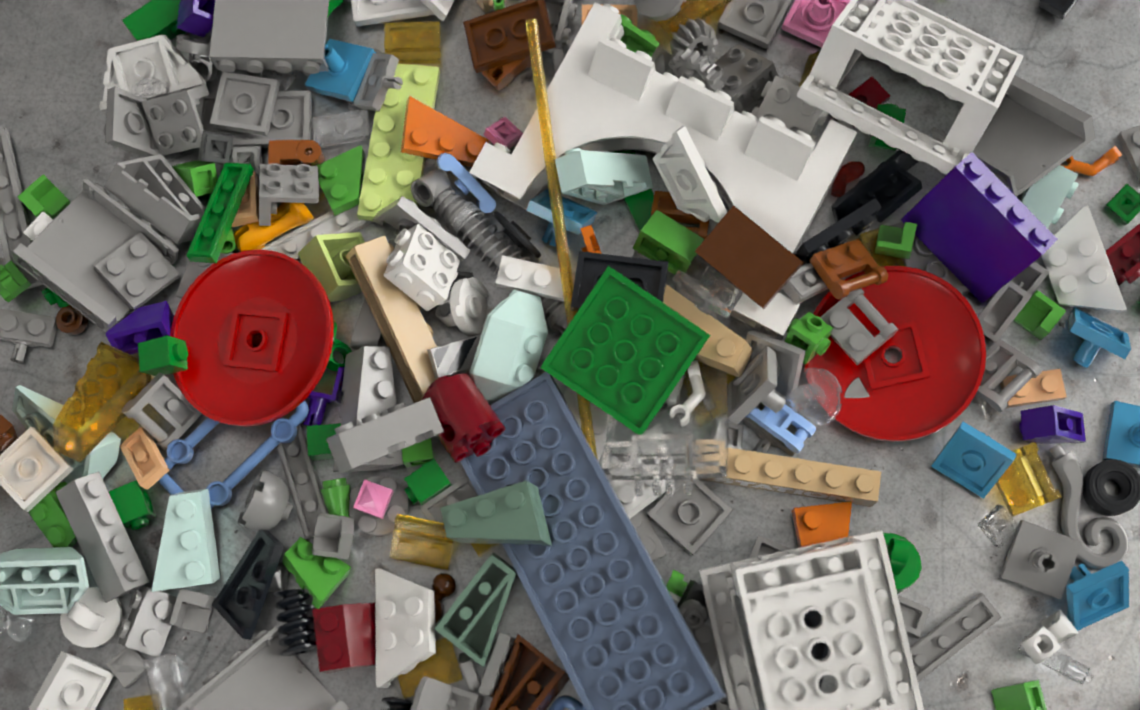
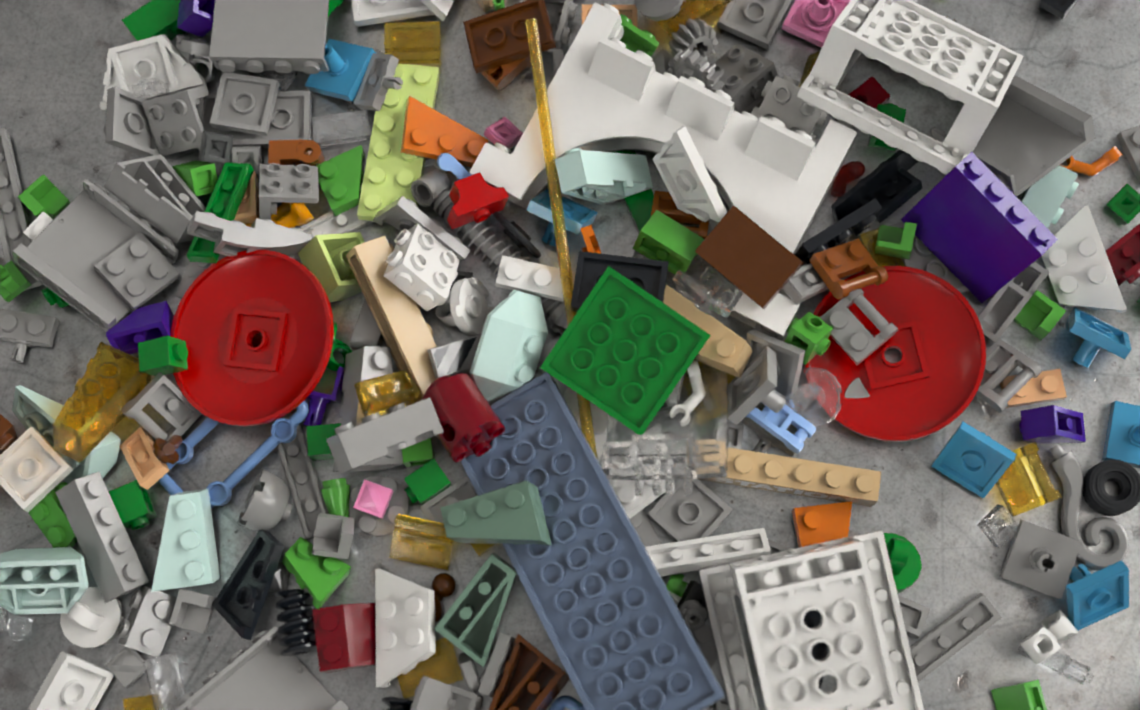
(76, 325): reddish brown plate -> none
(166, 451): none -> reddish brown plate
(236, 237): none -> slope
(385, 392): none -> clear yellow slope
(474, 201): none -> red brick
(708, 551): none -> white plate

